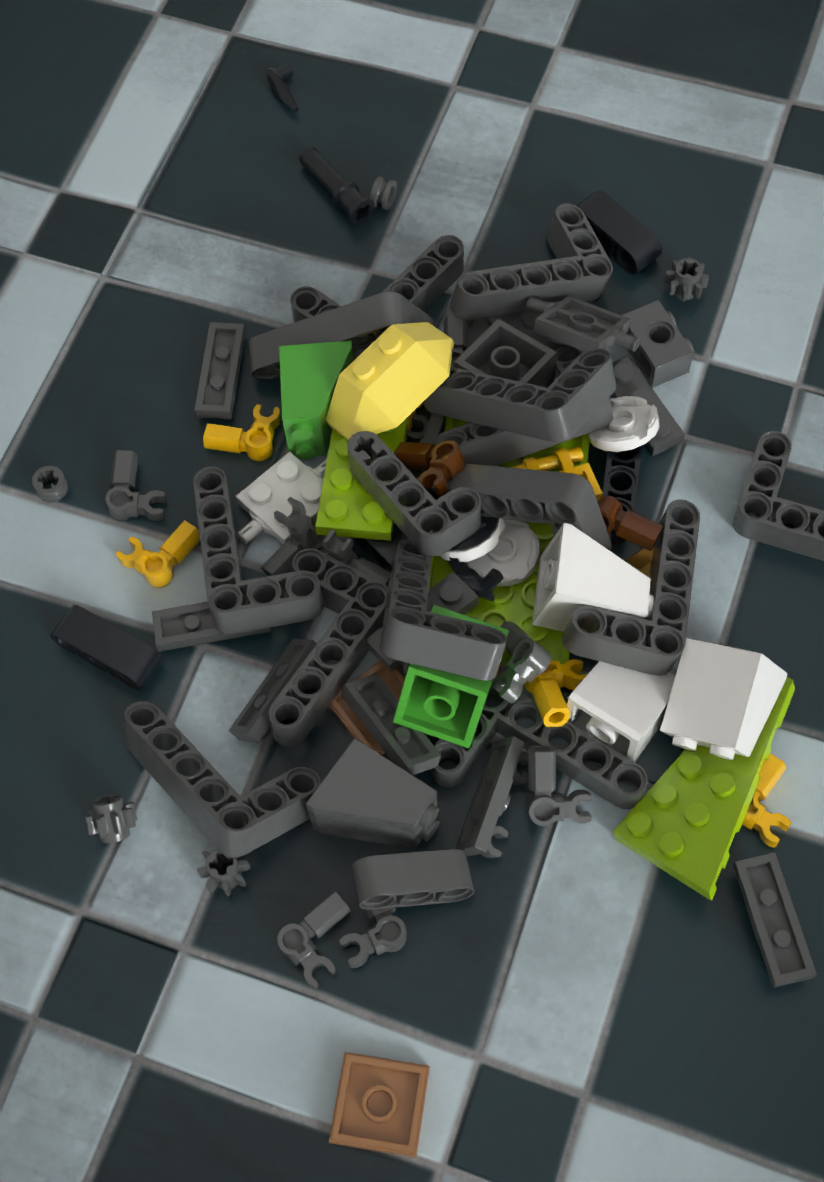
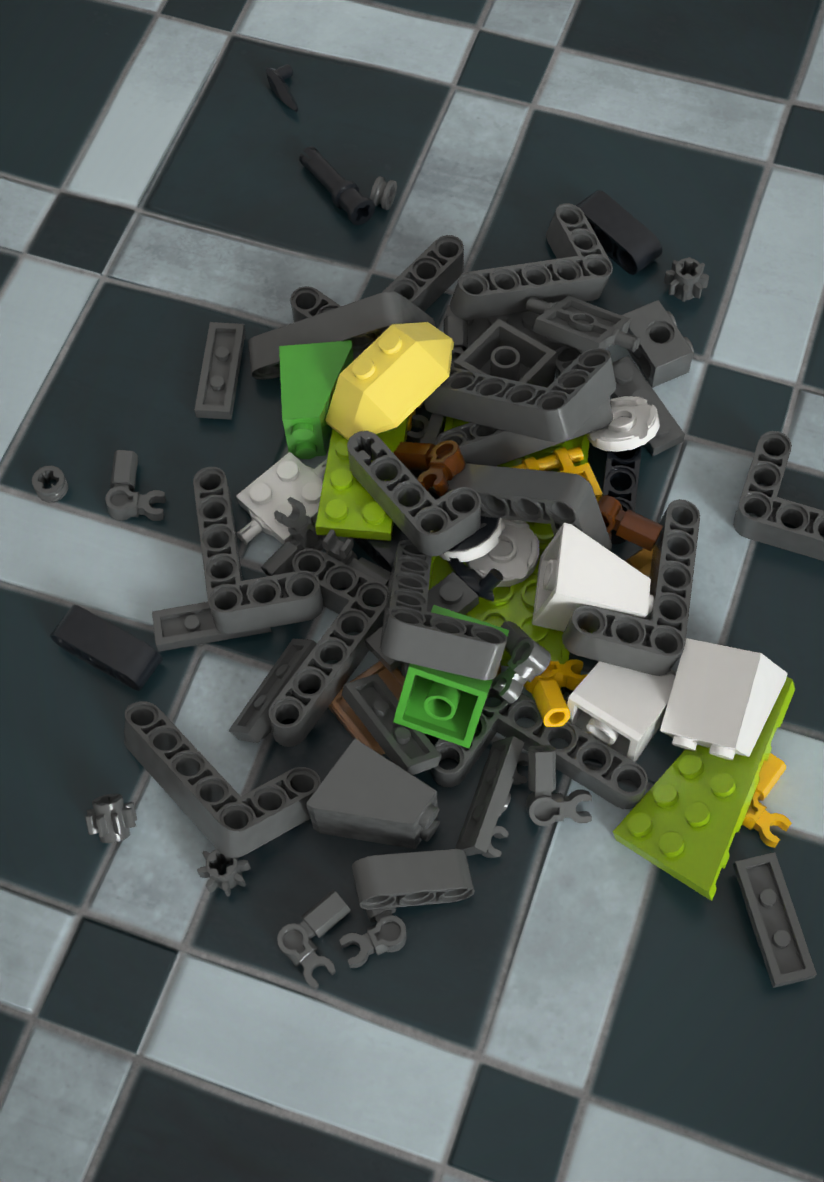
(158, 565): yellow bar -> none
(255, 441): yellow bar -> none
(379, 1104): medium nougat tile -> none

